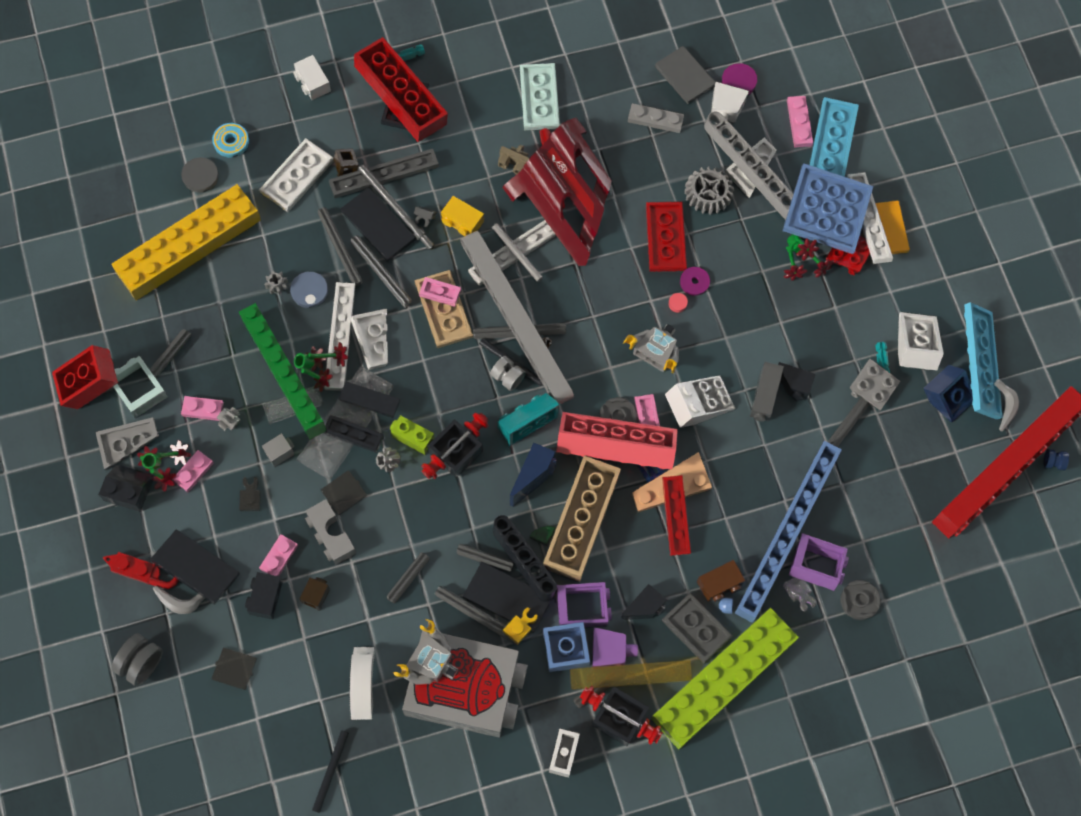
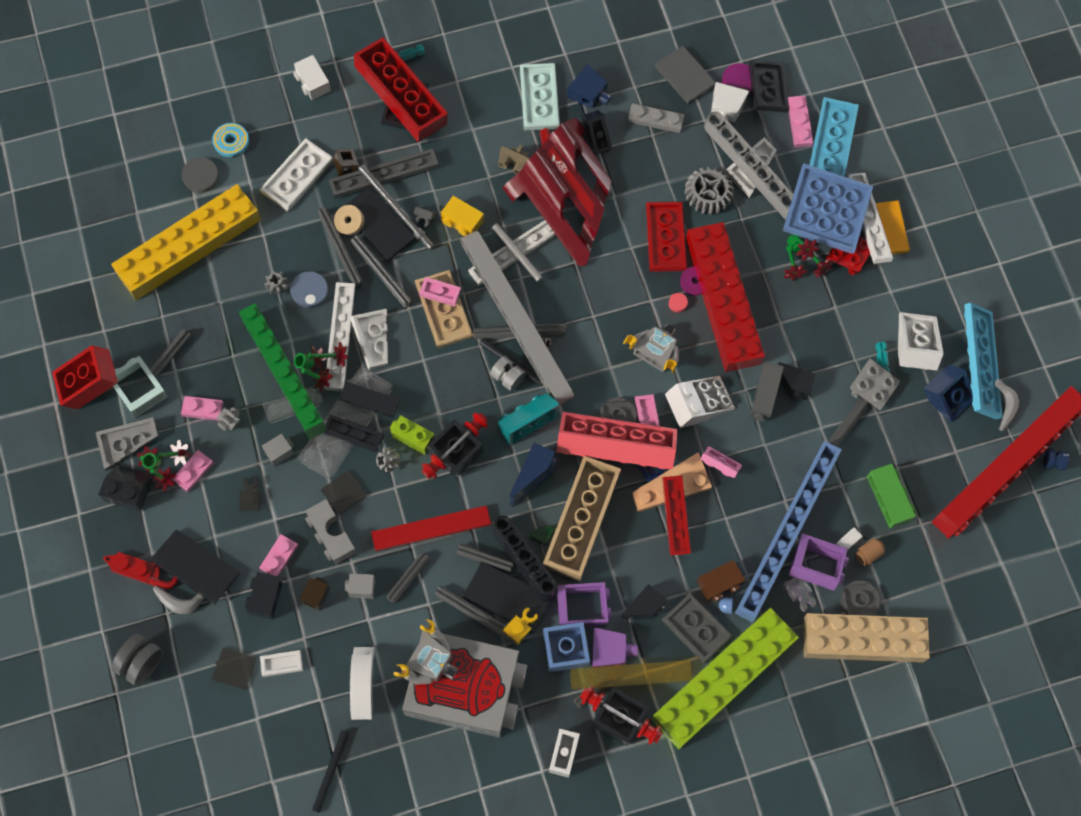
(281, 663): none -> white tile
(342, 216): none -> tan piece
(360, 586): none -> light grey brick
(431, 528): none -> red tile
(589, 88): none -> dark blue torso
(597, 131): none -> black slope
(721, 462): none -> bright pink plate
(724, 297): none -> red brick
(768, 86): none -> black tile
(849, 539): none -> white piece
(865, 637): none -> tan brick
(870, 552): none -> medium nougat brick
(891, 496): none -> bright green brick

